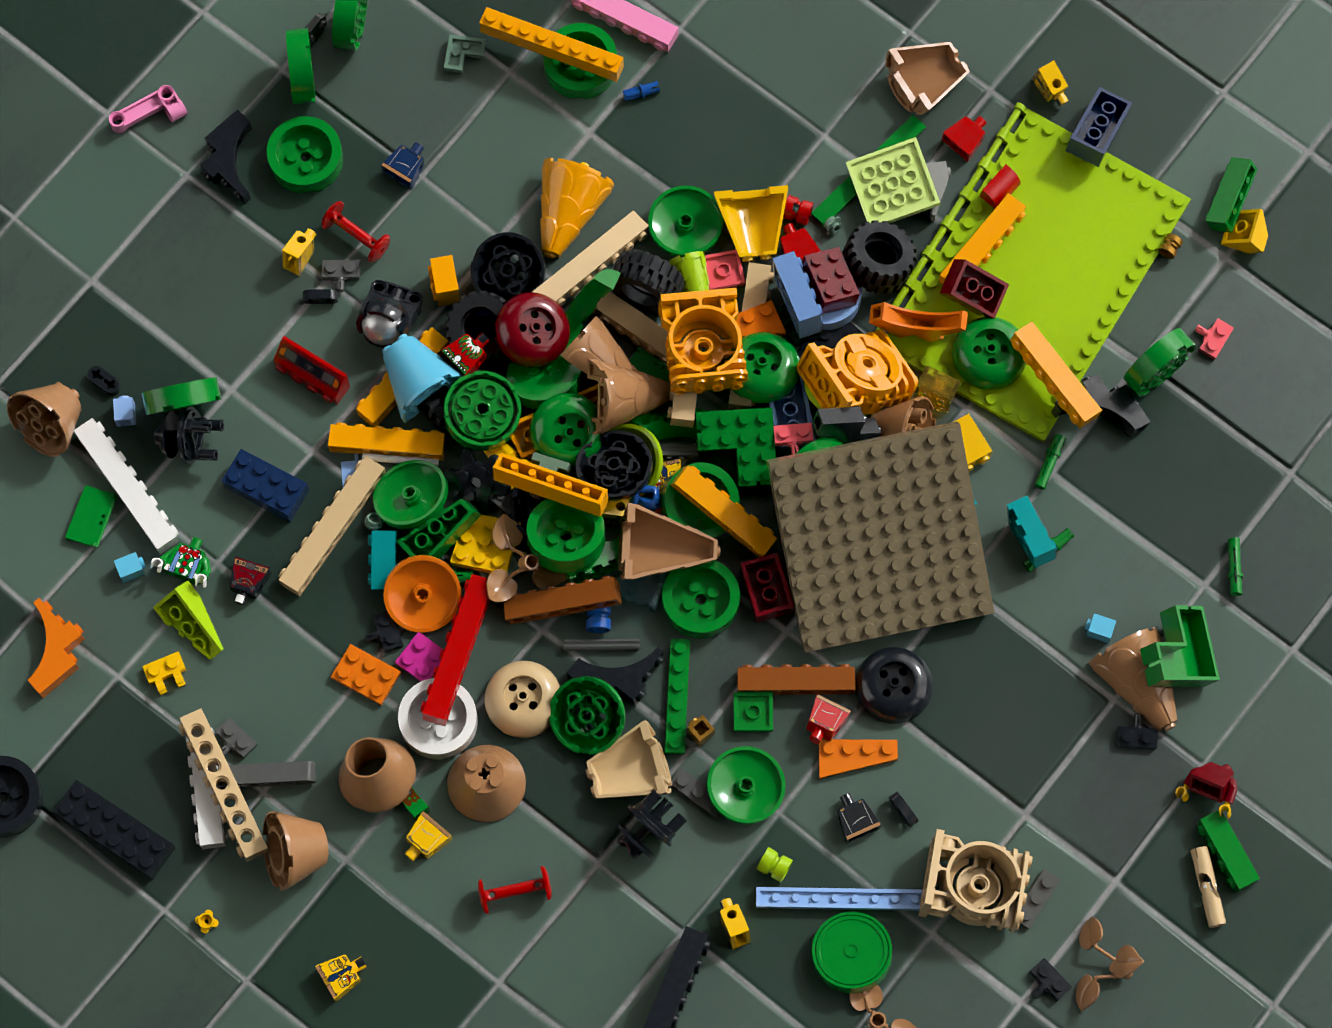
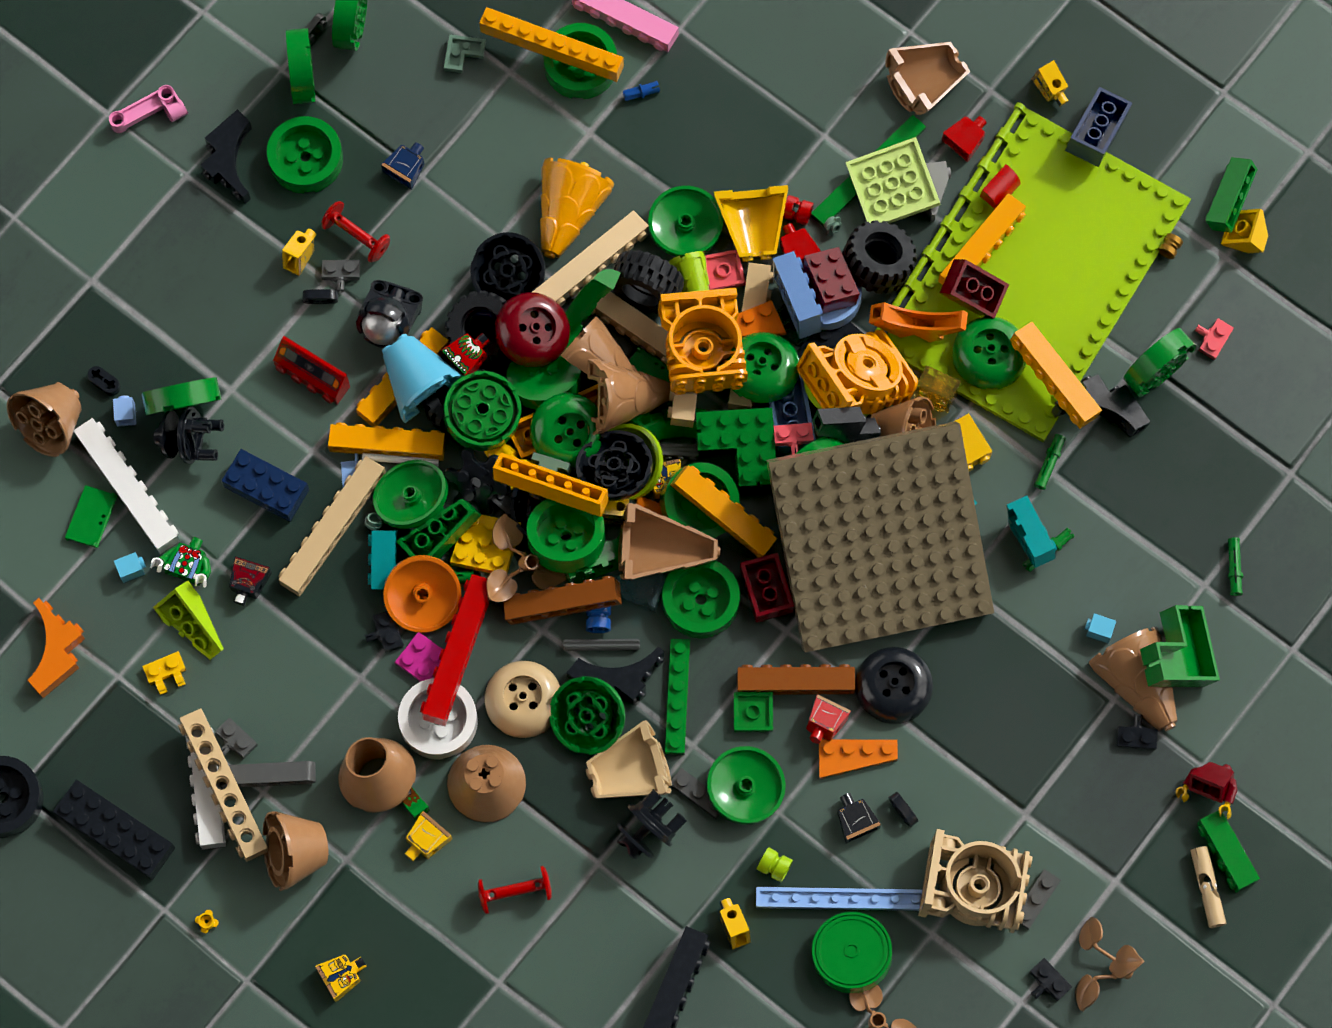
(365, 674): orange plate -> none
(443, 280): light orange brick -> none
(651, 502): blue piece -> none
(700, 730): pearl gold brick -> none

